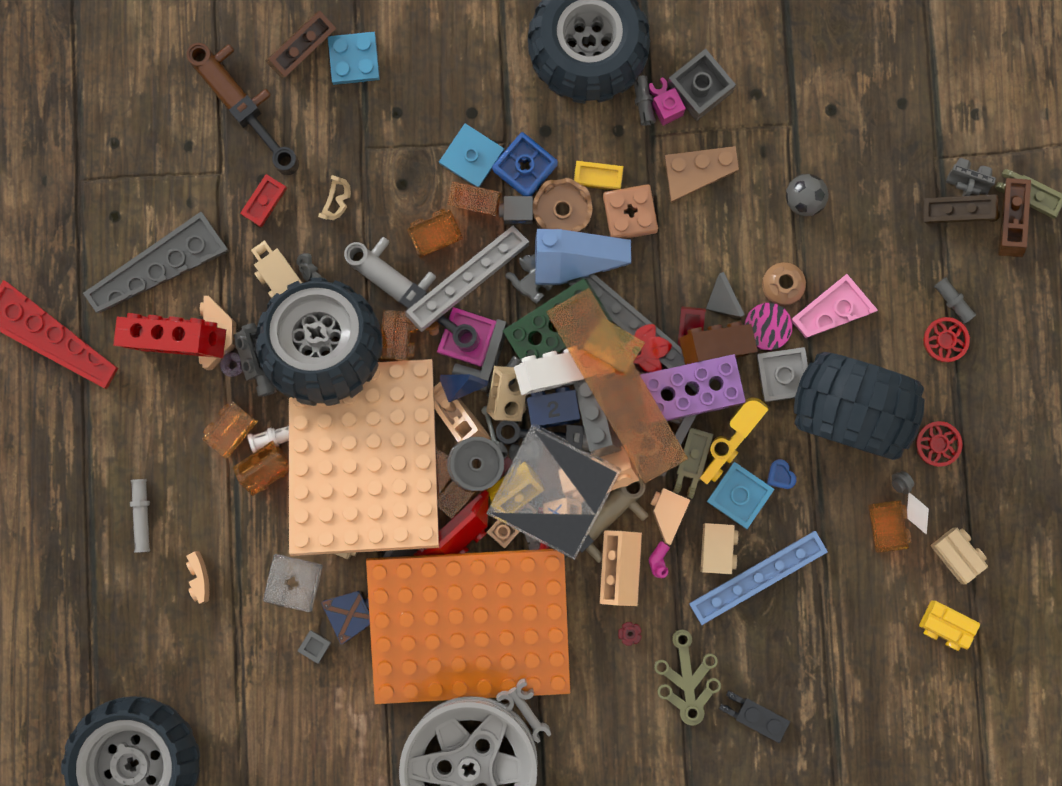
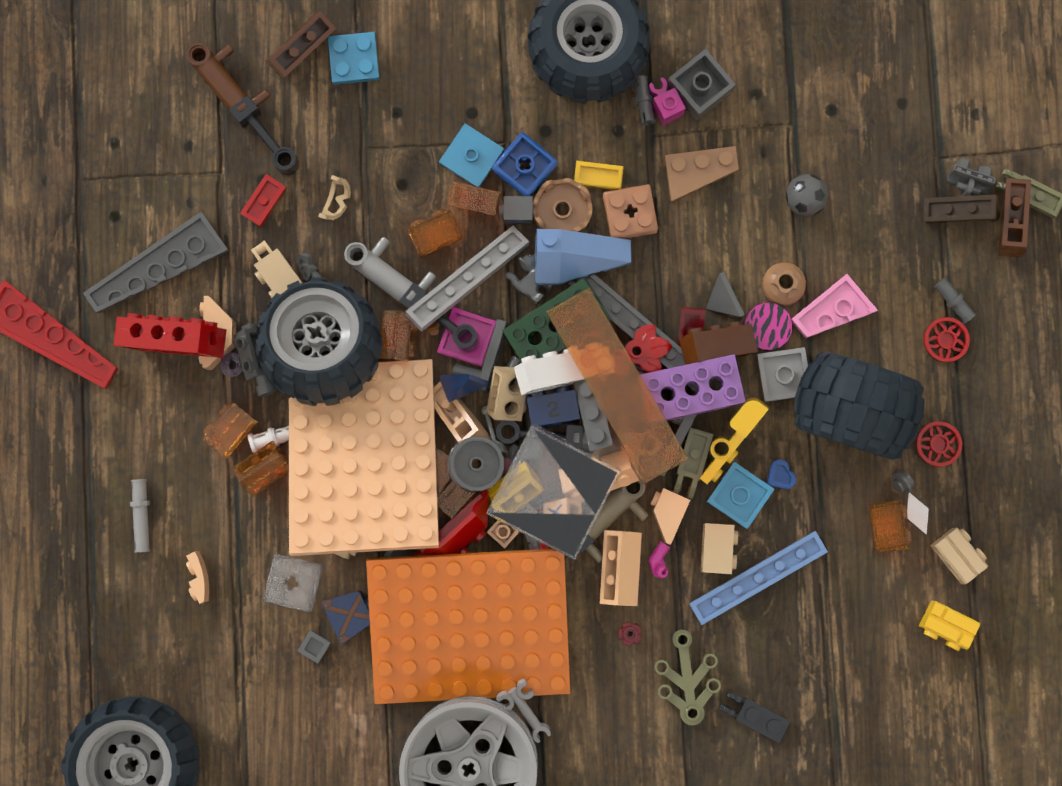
(613, 345): clear yellow plate -> none

